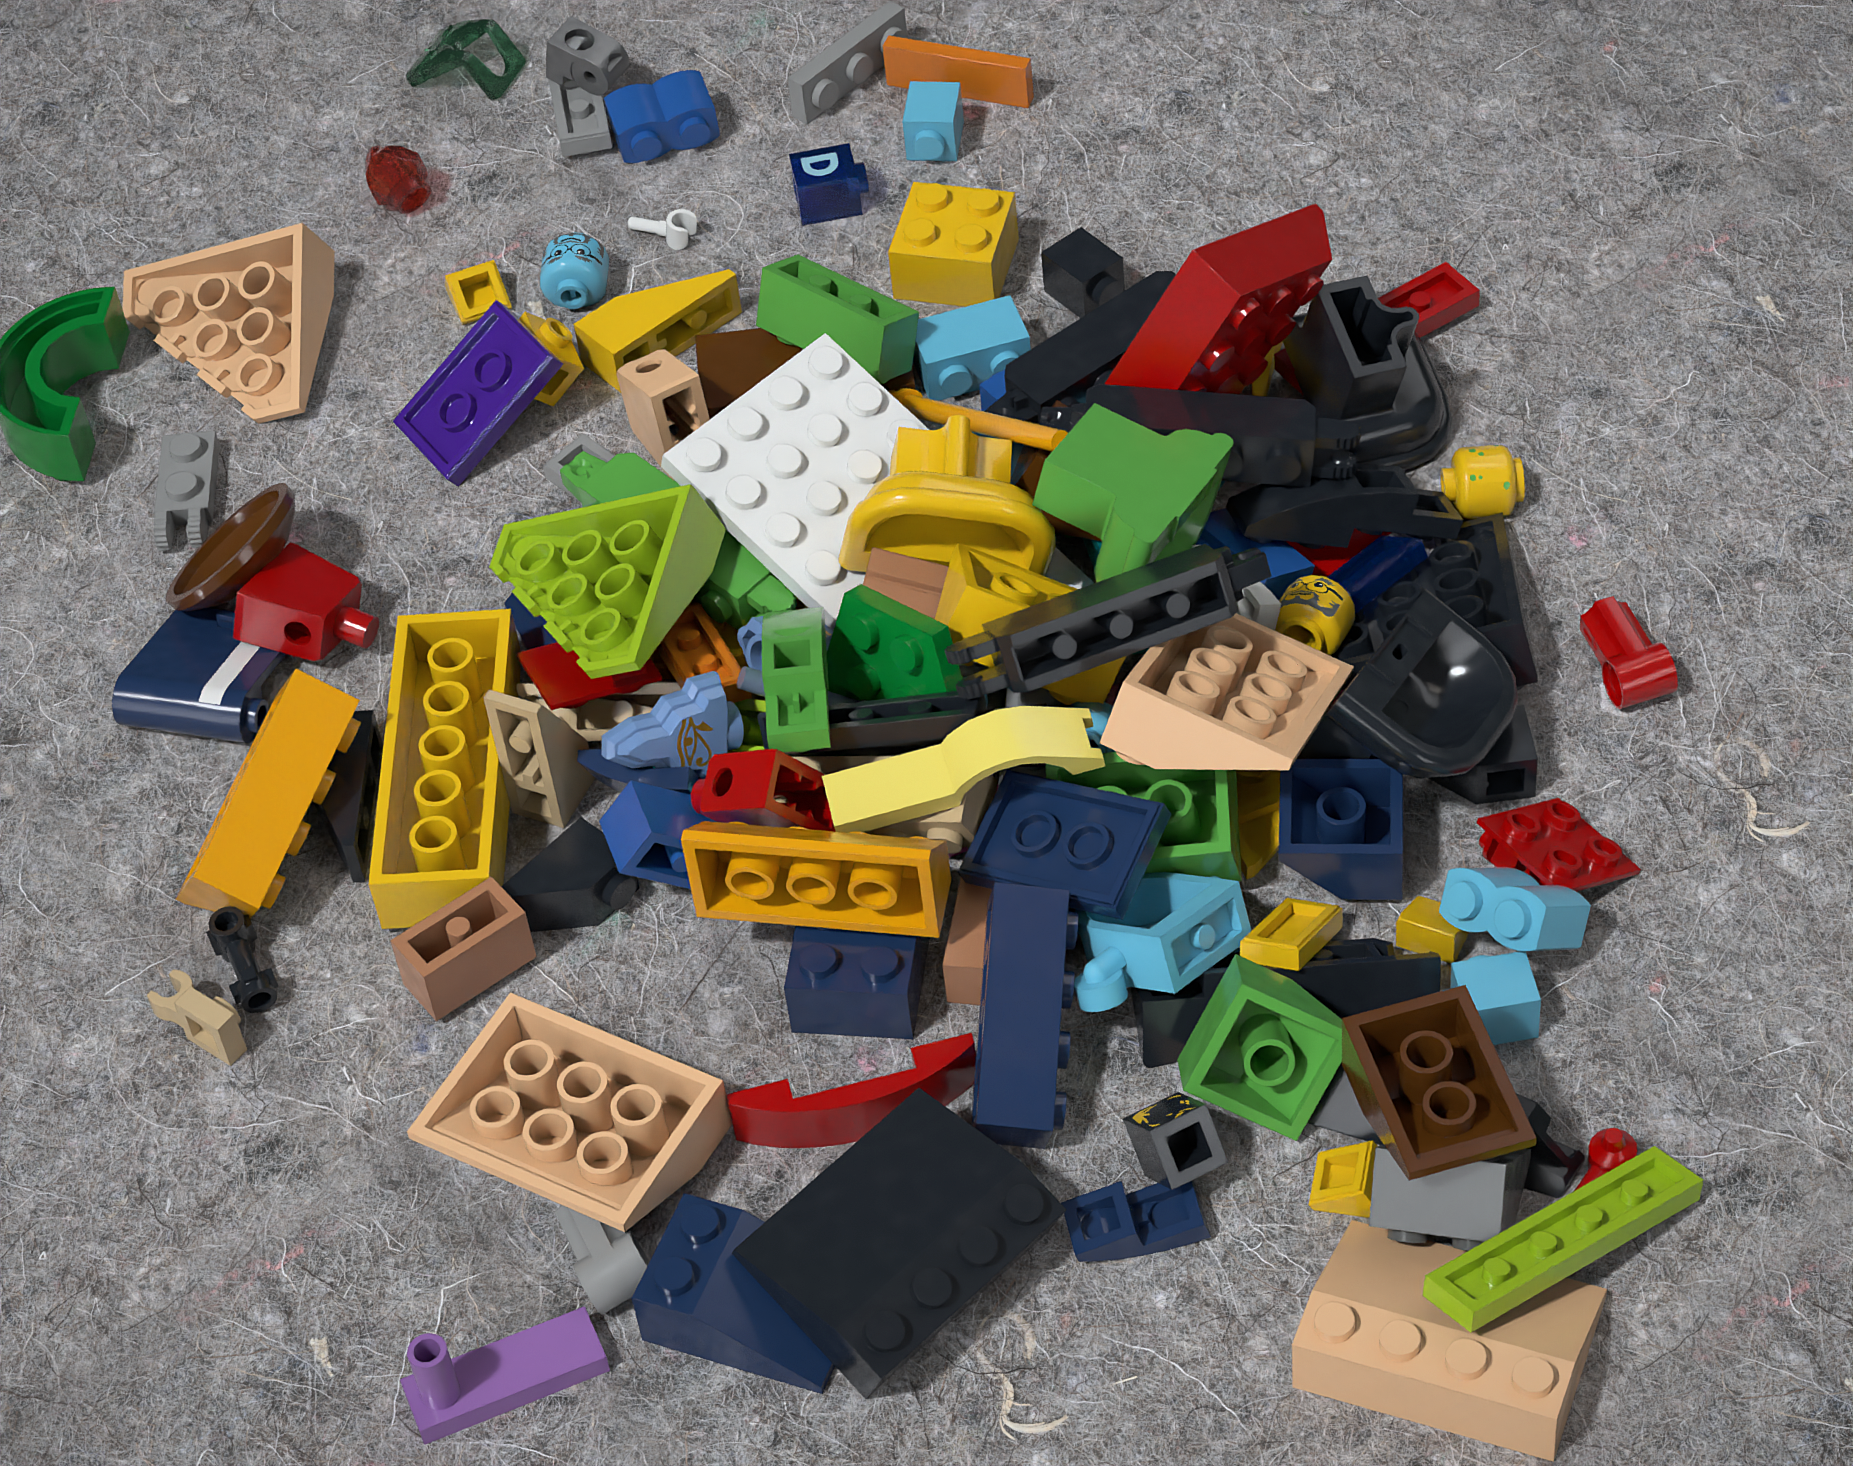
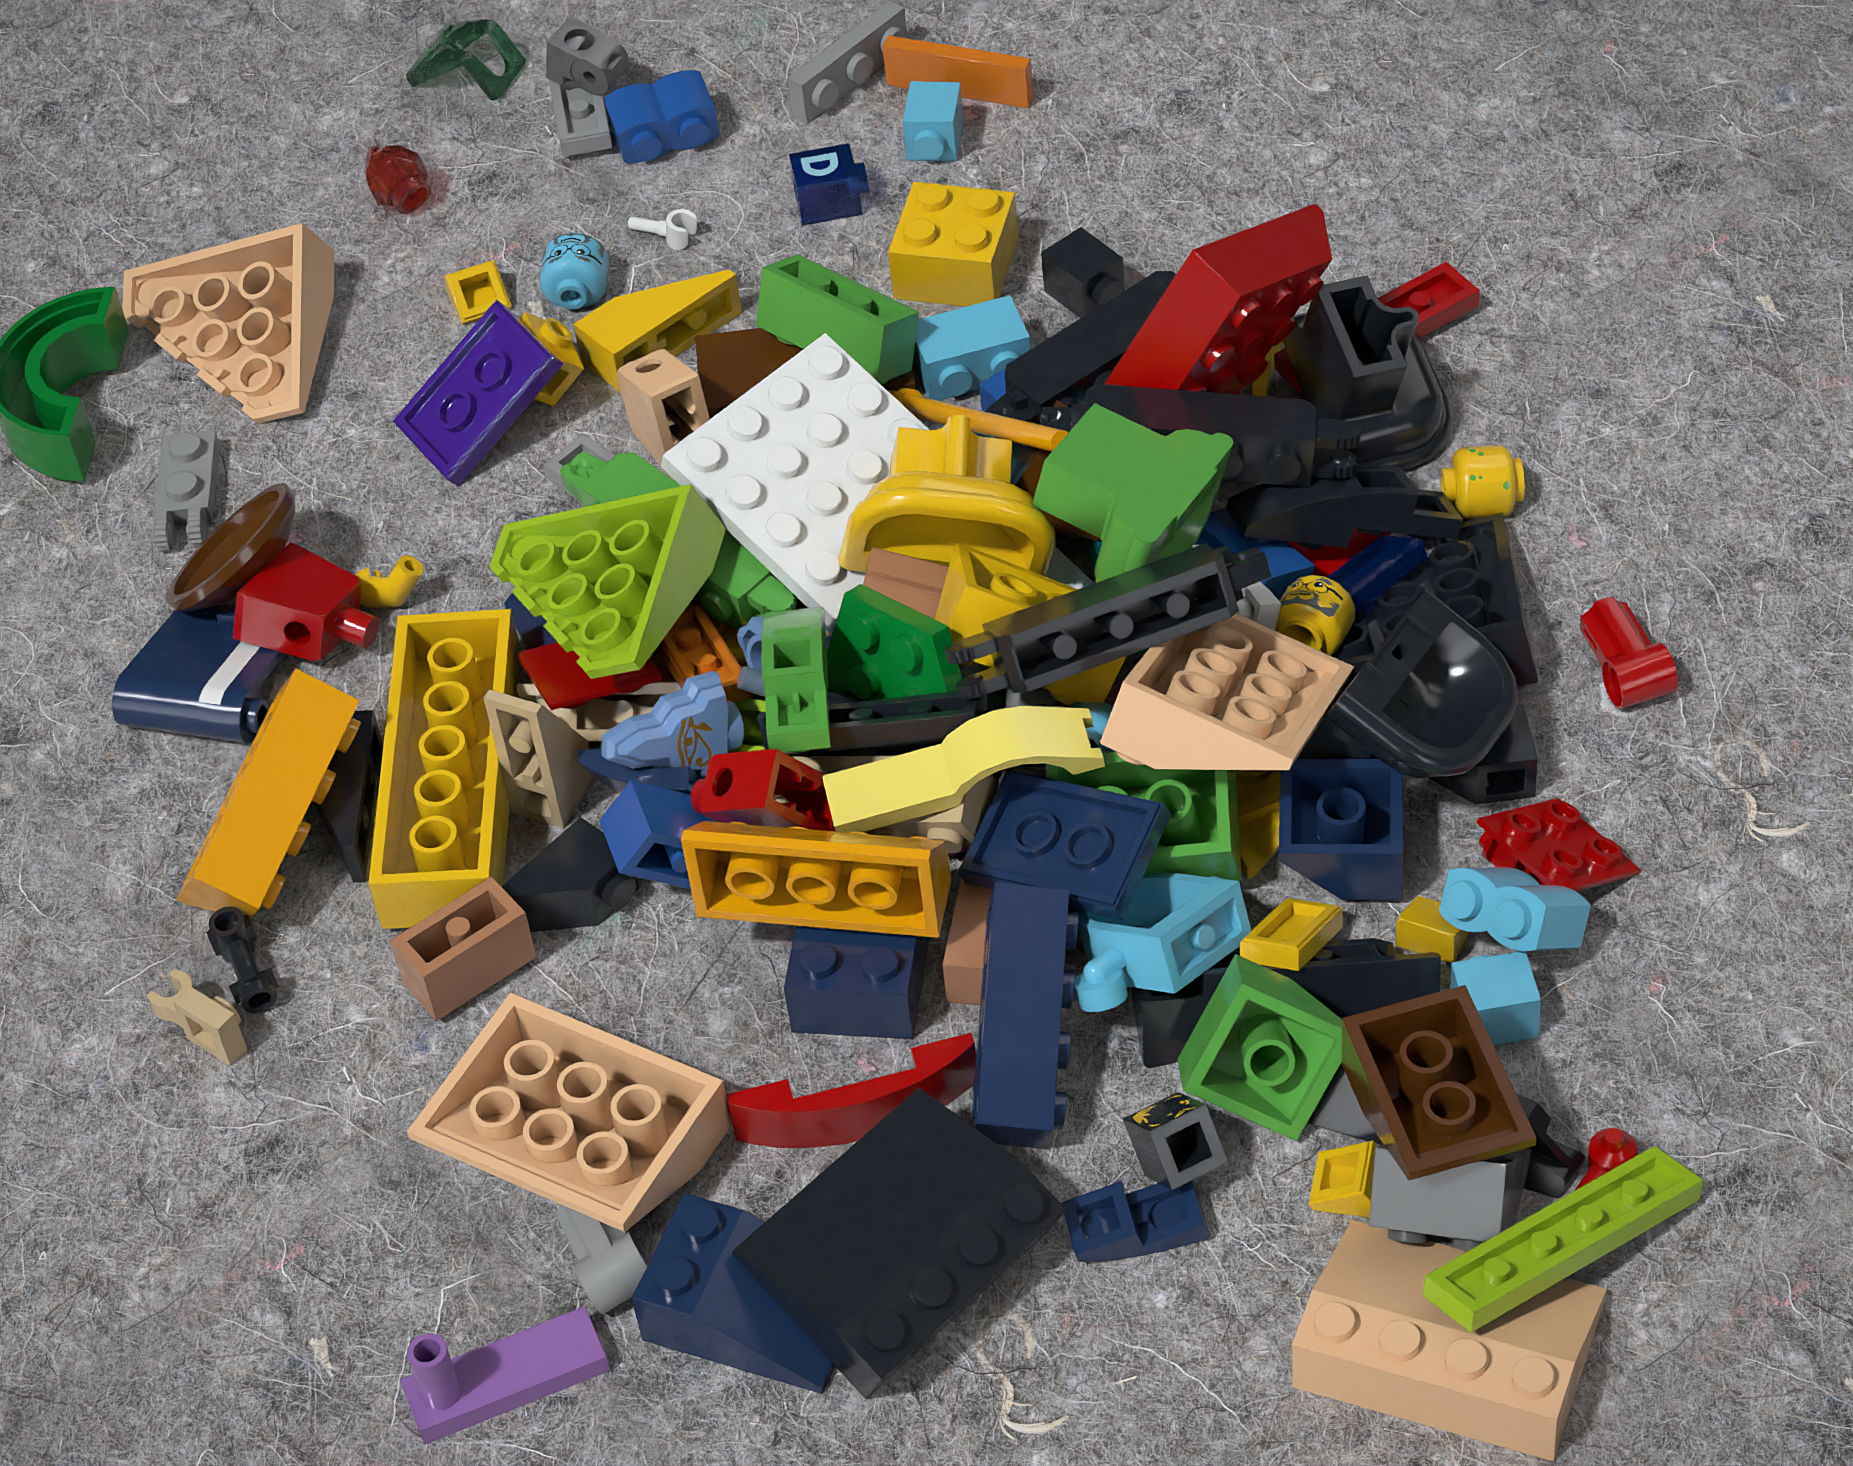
(391, 590): none -> yellow arm

